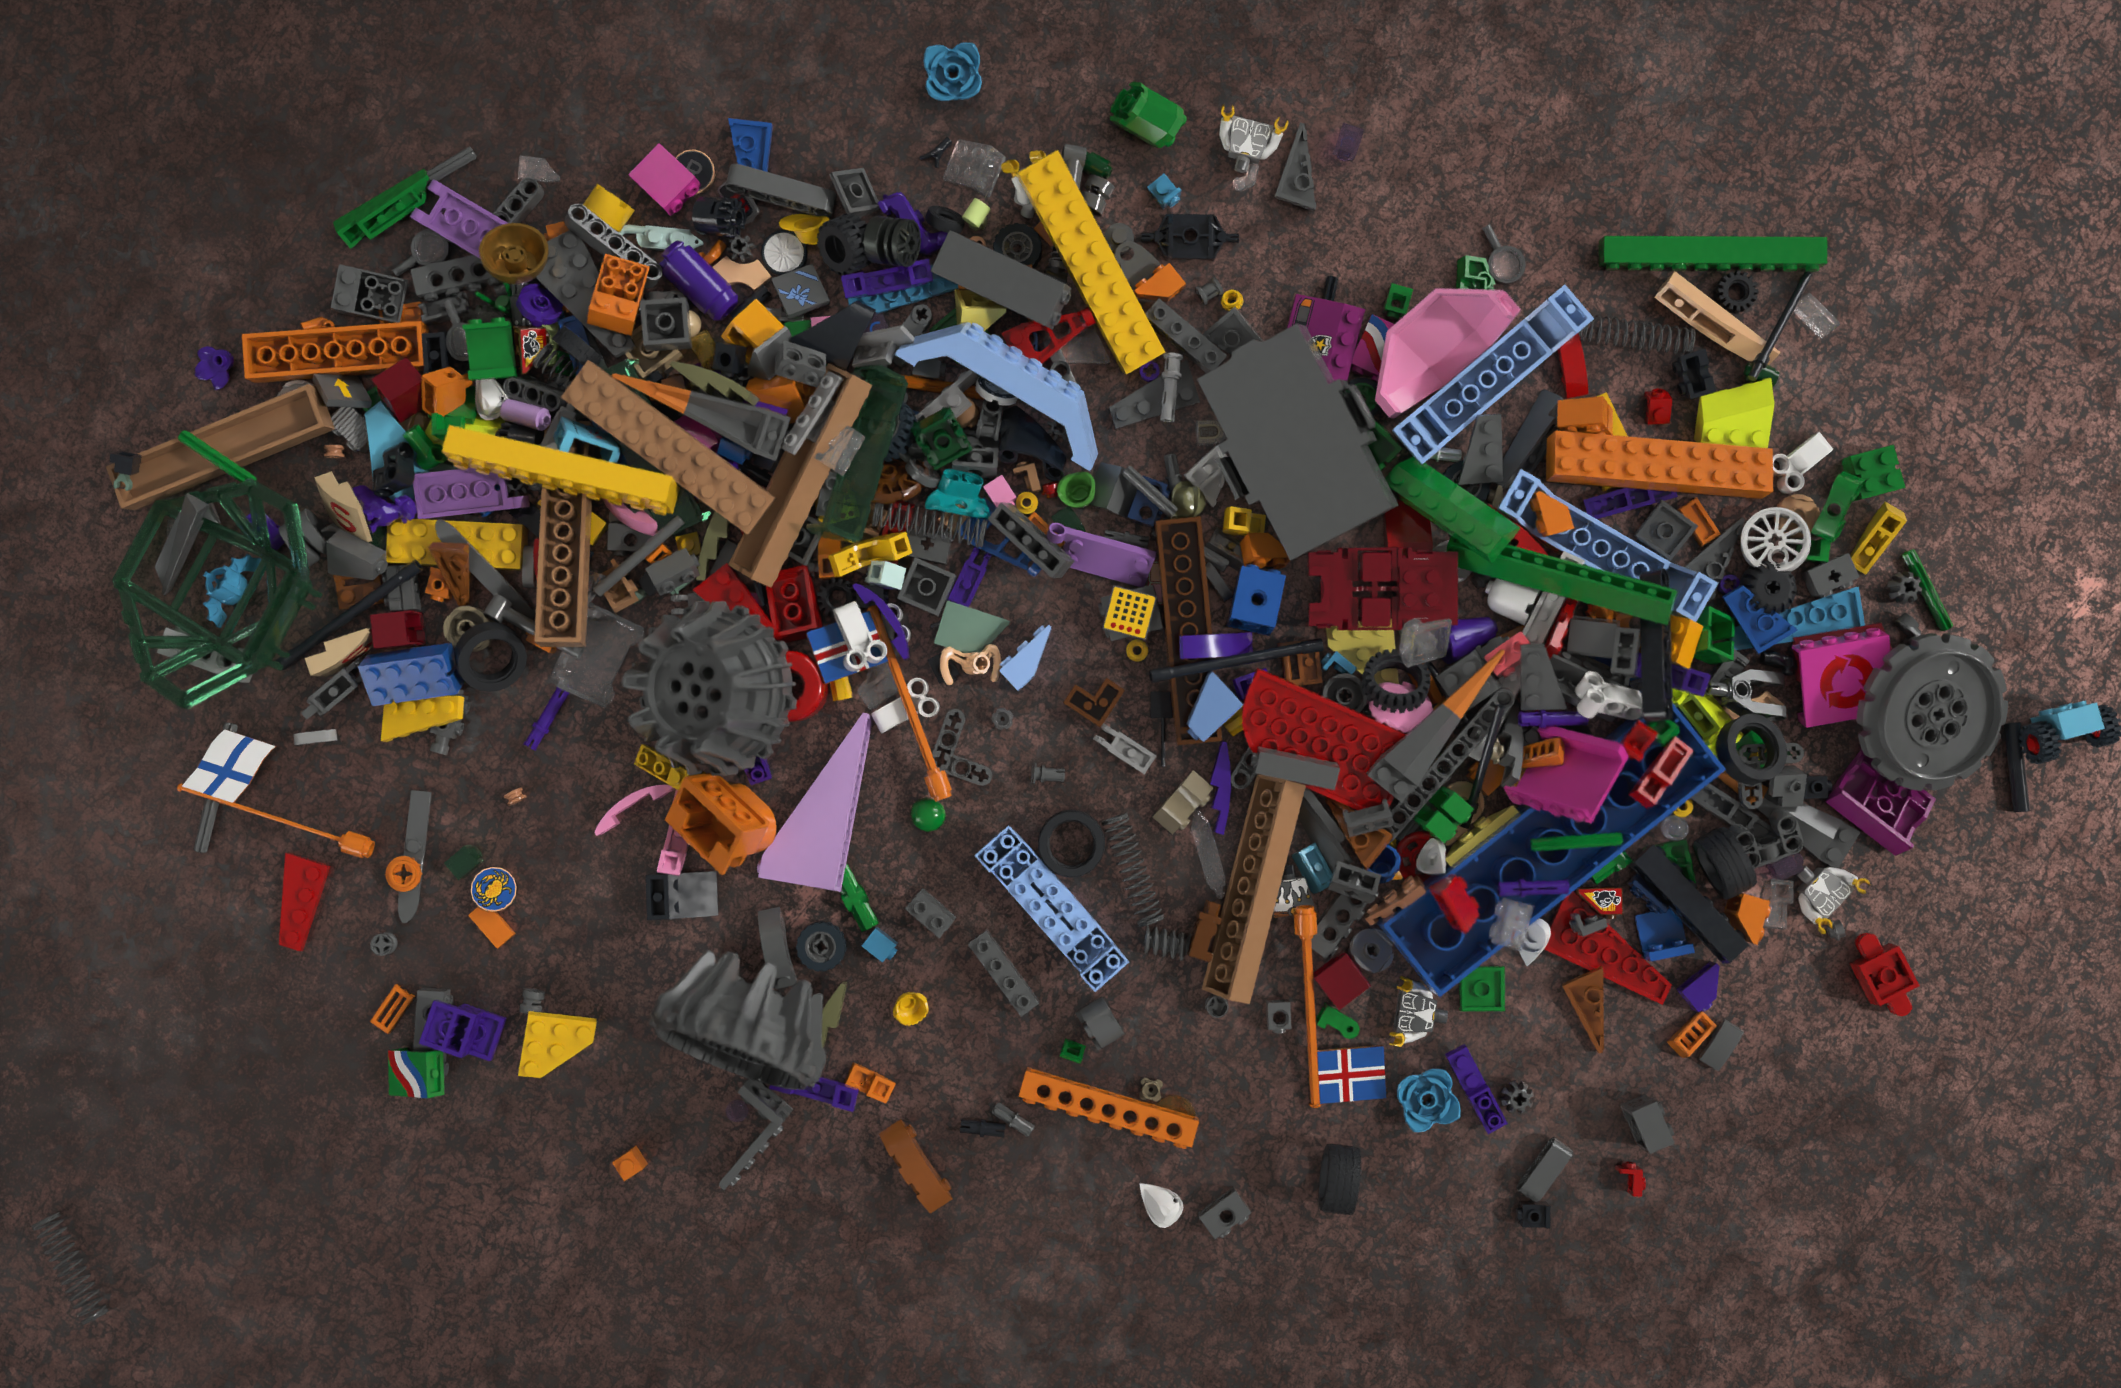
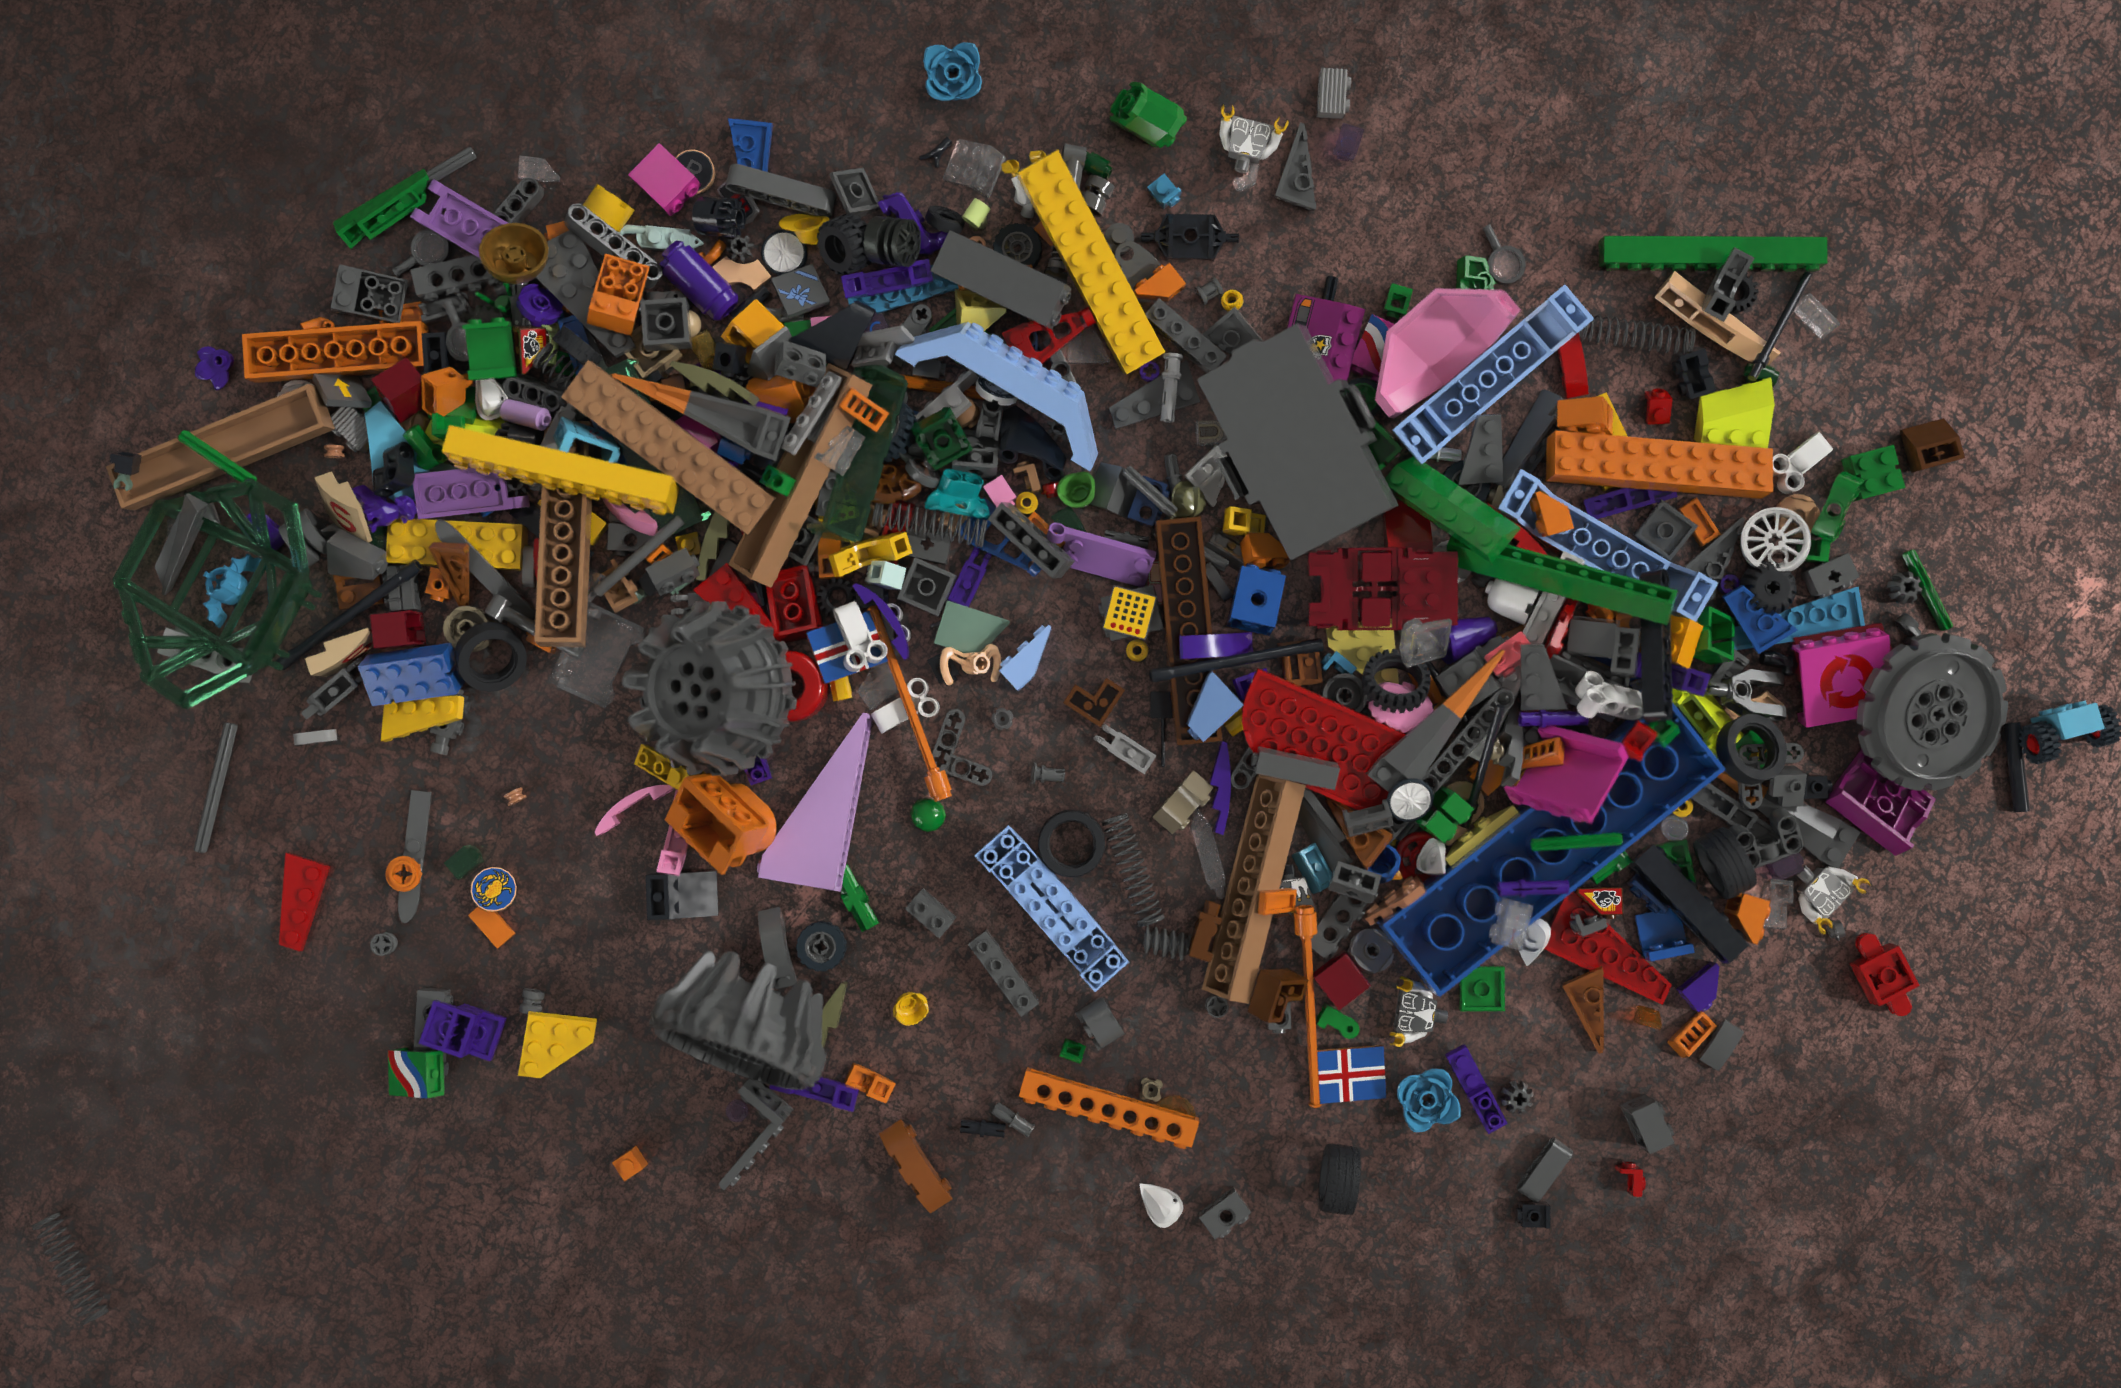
(229, 770): flag -> none
(403, 993): orange tile -> none
(541, 727): dark purple pin -> none
(778, 480): none -> green leg
(879, 419): none -> orange slope
(880, 945): dark azure brick -> none
(1274, 991): none -> reddish brown brick
(1277, 901): none -> orange tile
(1332, 93): none -> light grey brick
(1410, 799): none -> white wheel
(1455, 902): red slope -> none
(1648, 1017): none -> clear orange slope
(1661, 773): red slope -> none
(1721, 293): none -> dark grey arch
(1877, 536): yellow slope -> none
(1931, 445): none -> reddish brown slope

